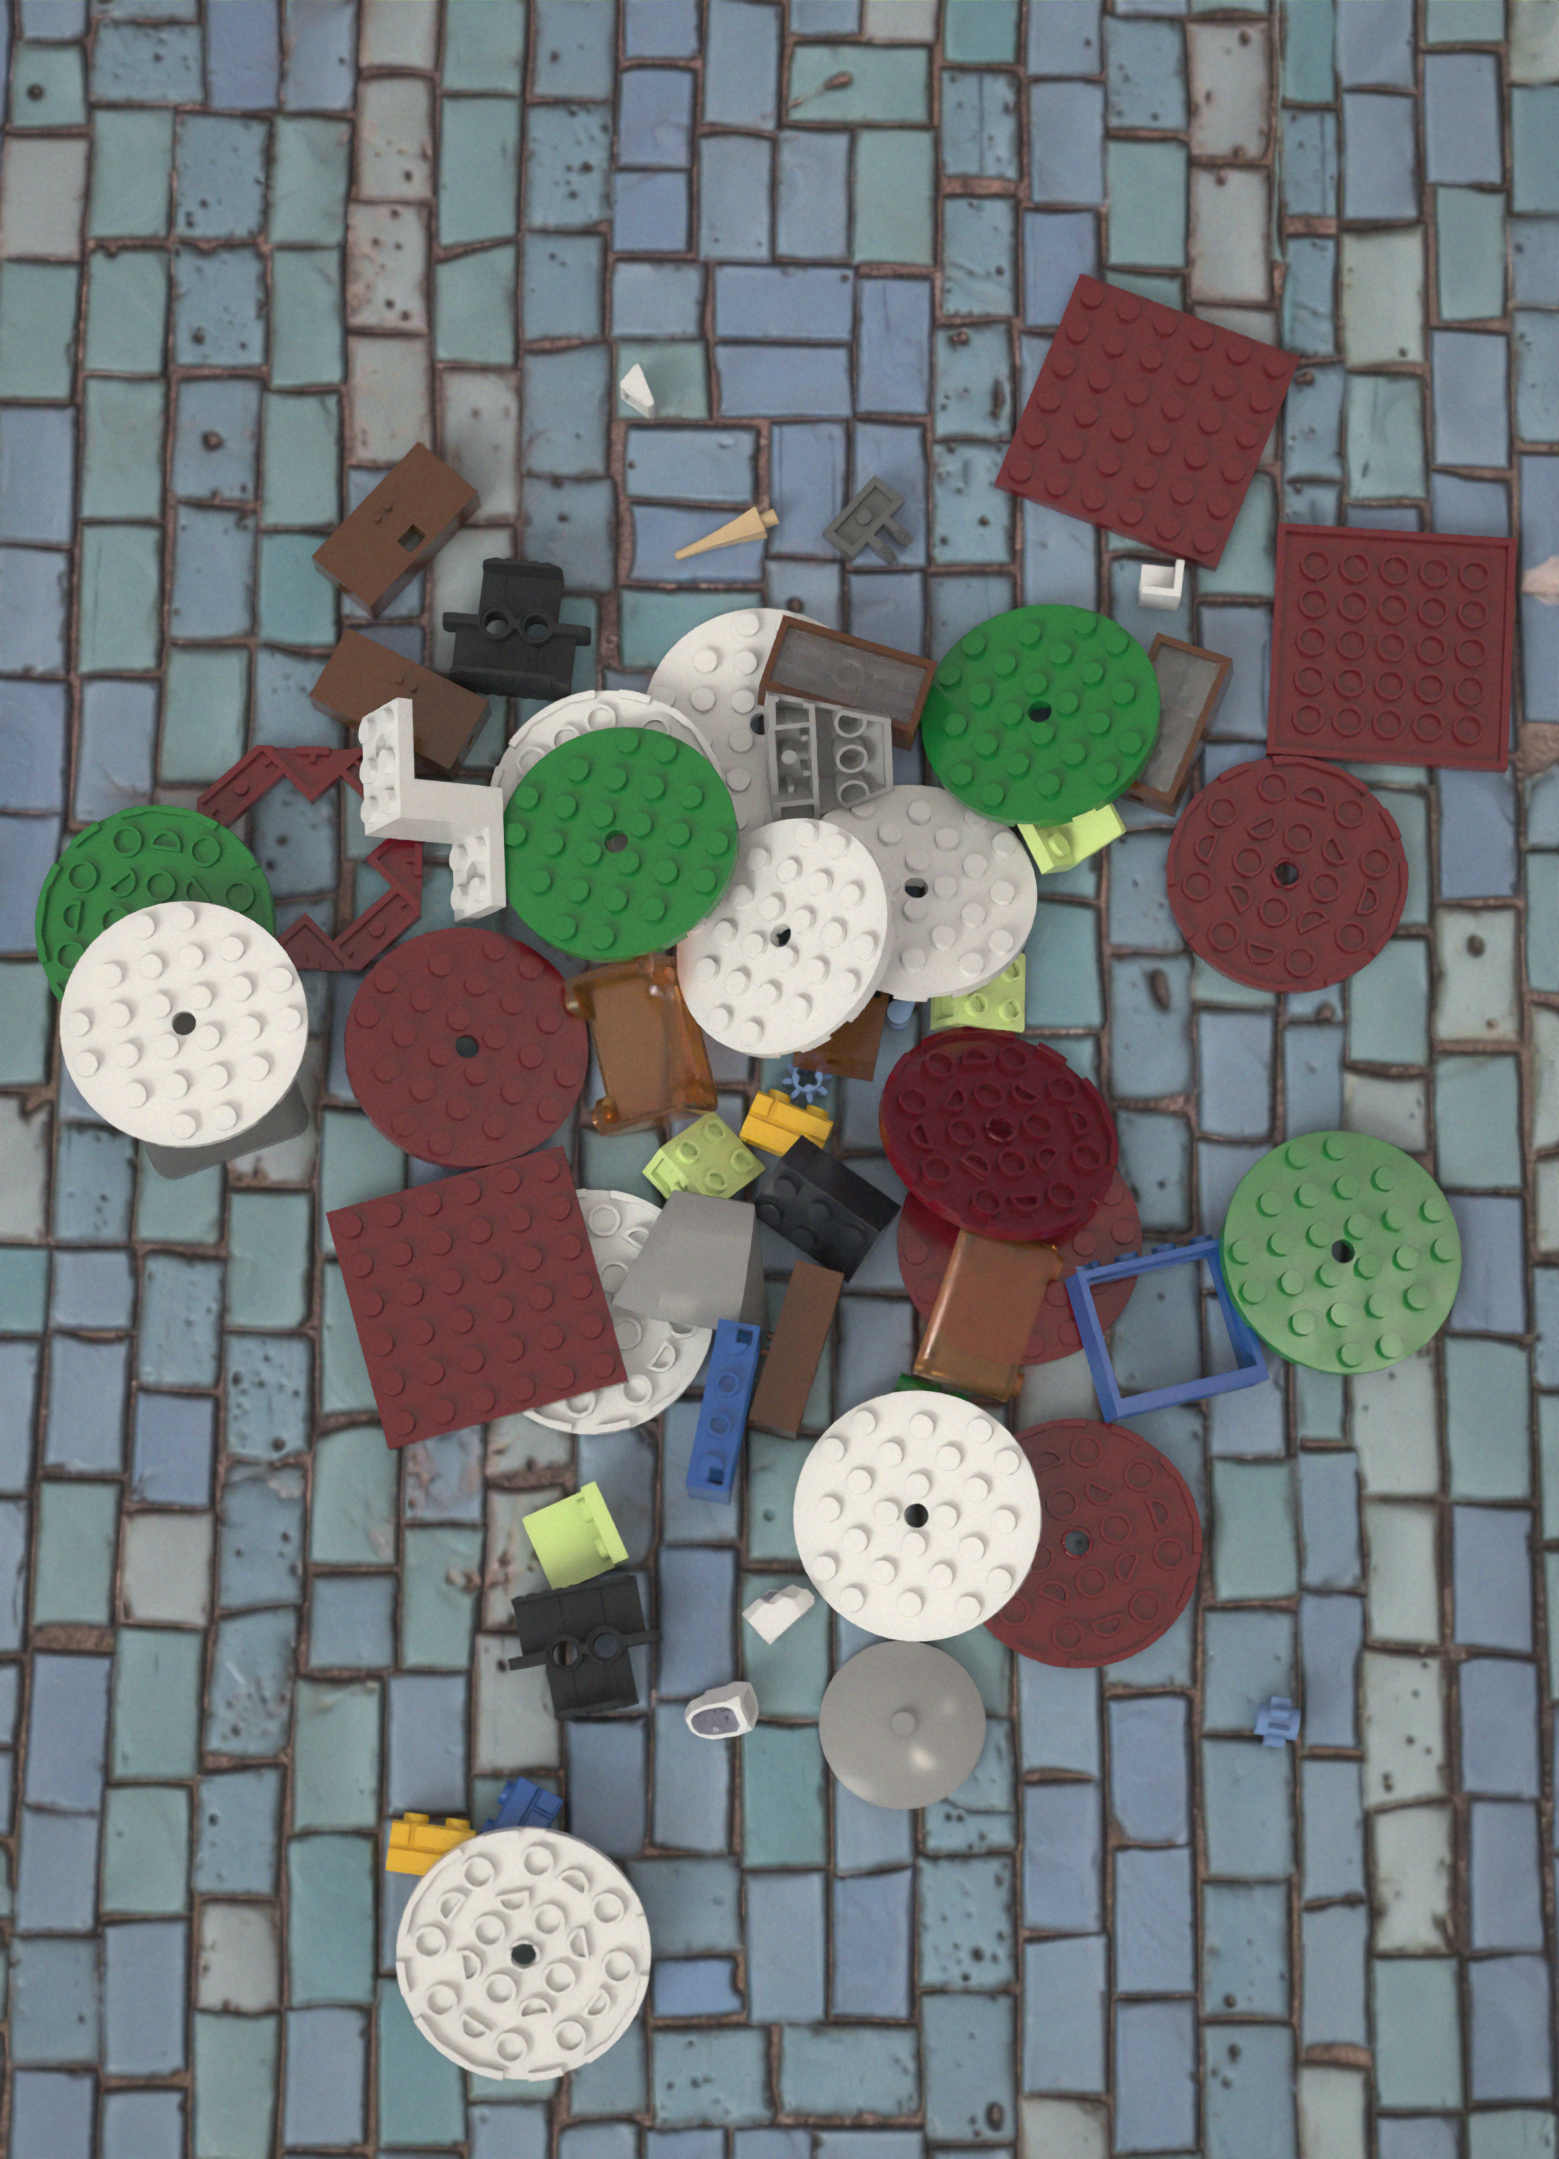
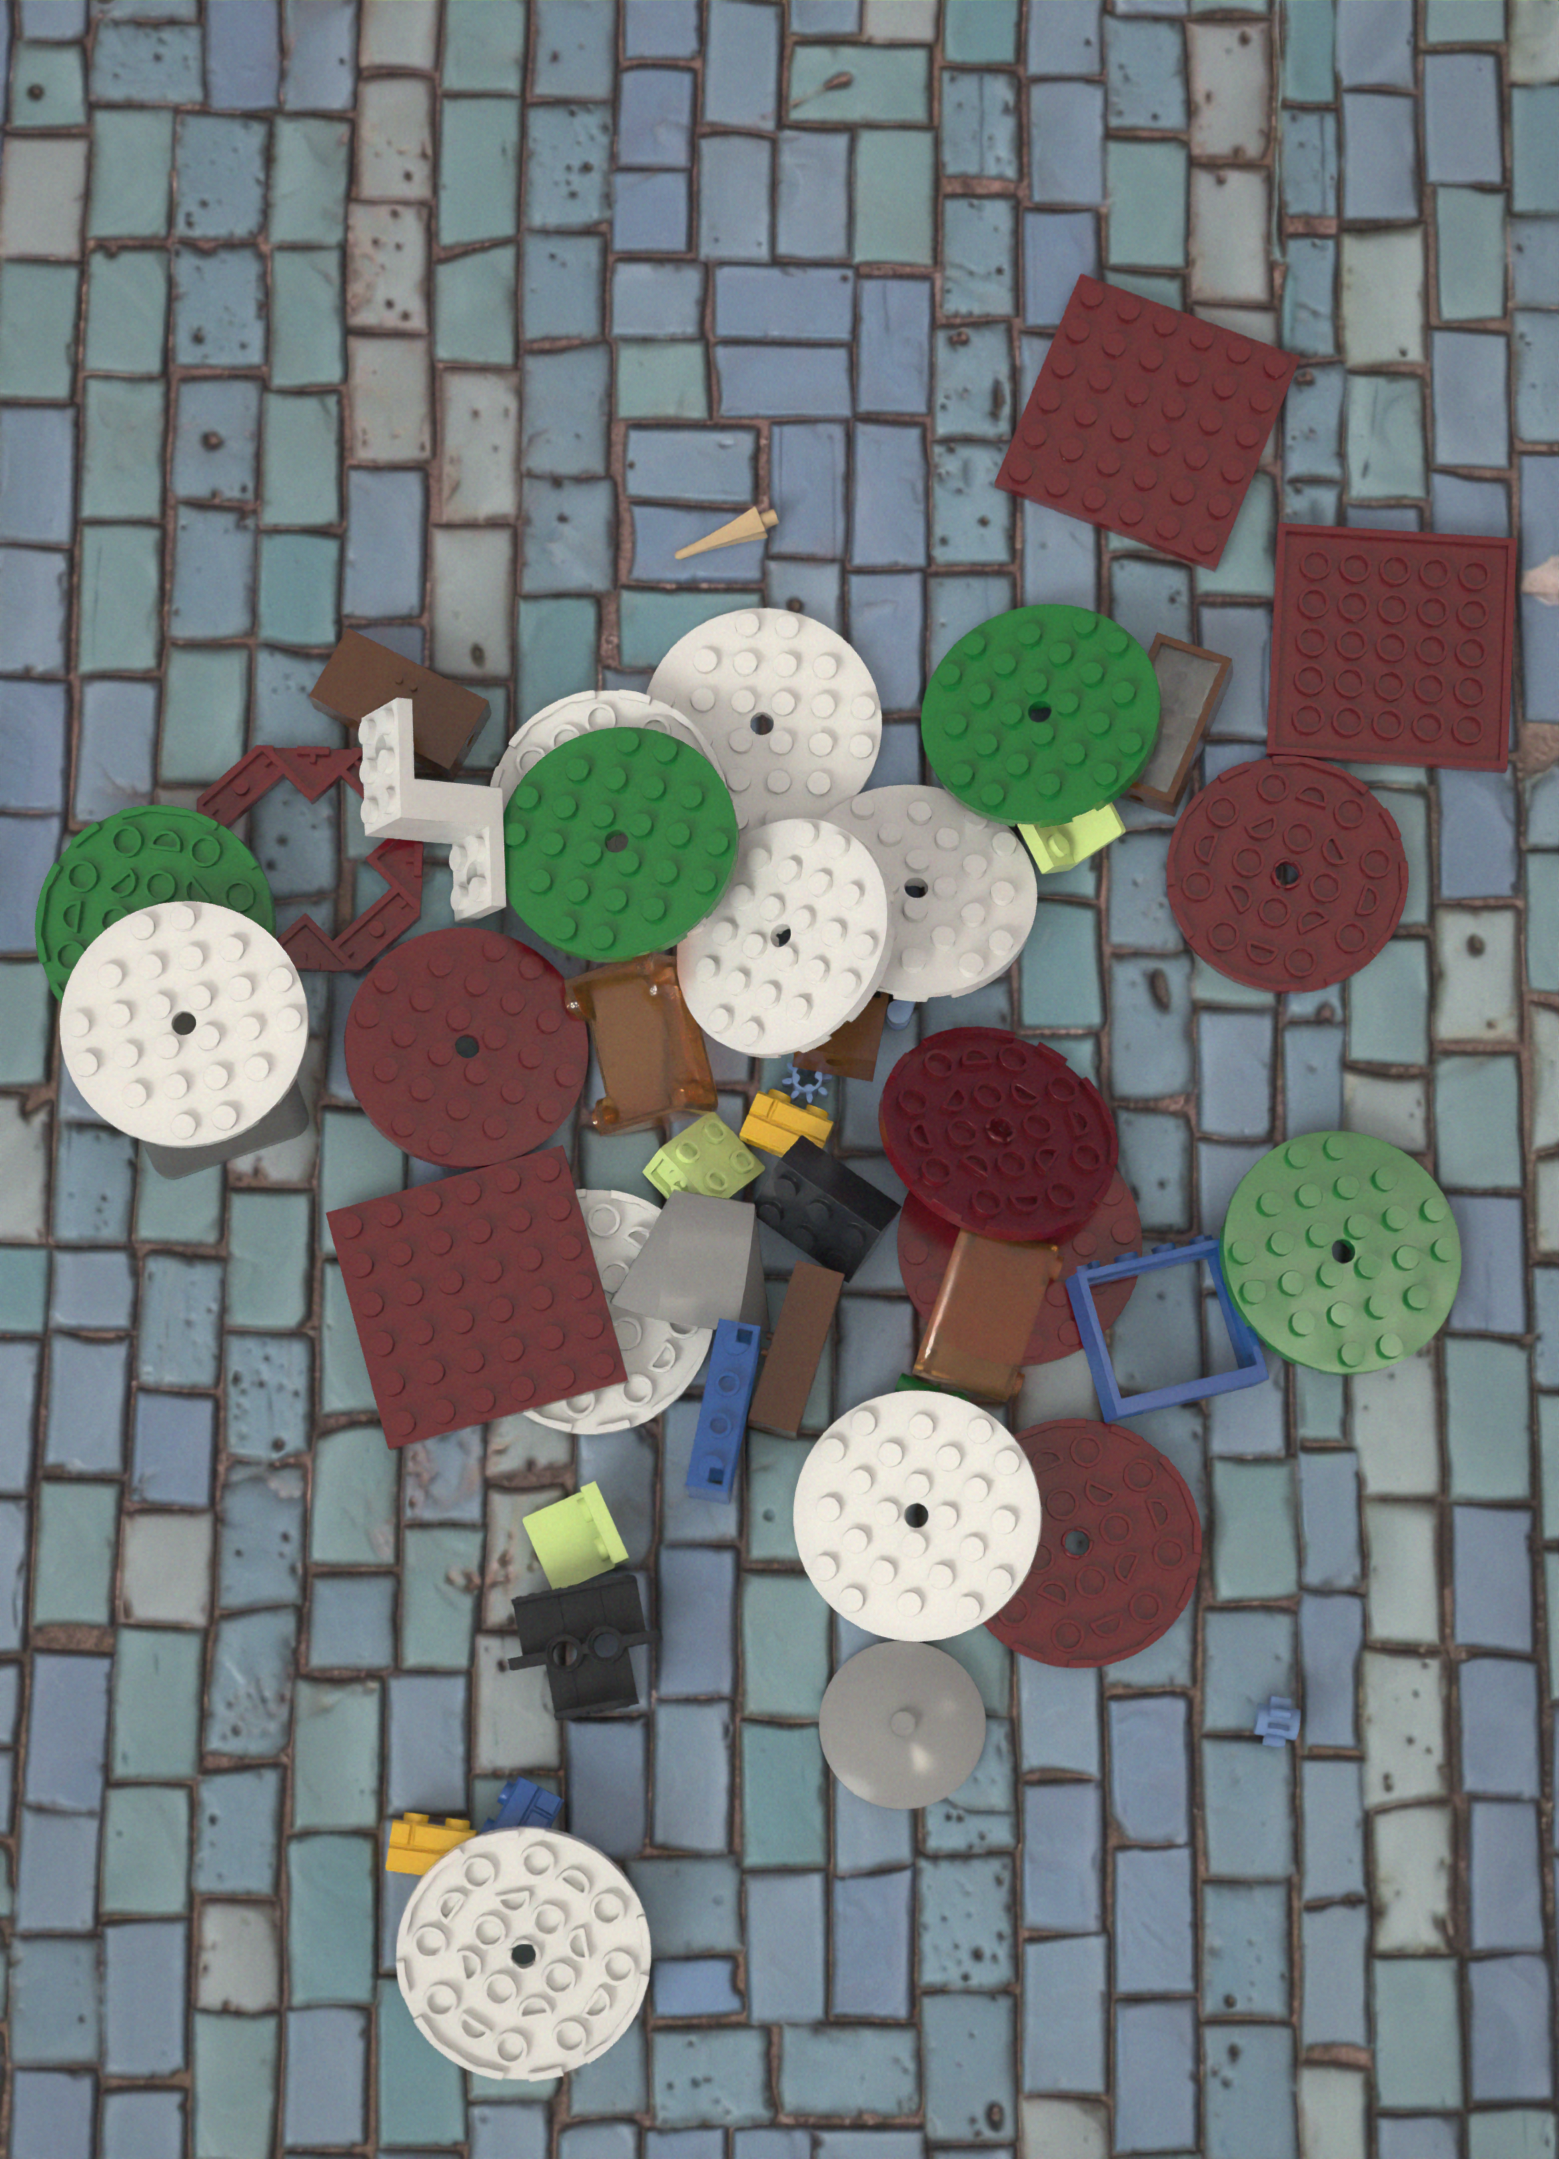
(396, 531): reddish brown brick -> none
(512, 661): black piece -> none
(637, 393): white slope -> none
(723, 1711): white rock -> none
(778, 1611): white rock -> none
(824, 756): light grey wedge -> none
(850, 673): clear brick -> none
(864, 519): dark grey hinge -> none
(993, 1006): yellowish green bracket -> none
(1161, 586): white panel -> none

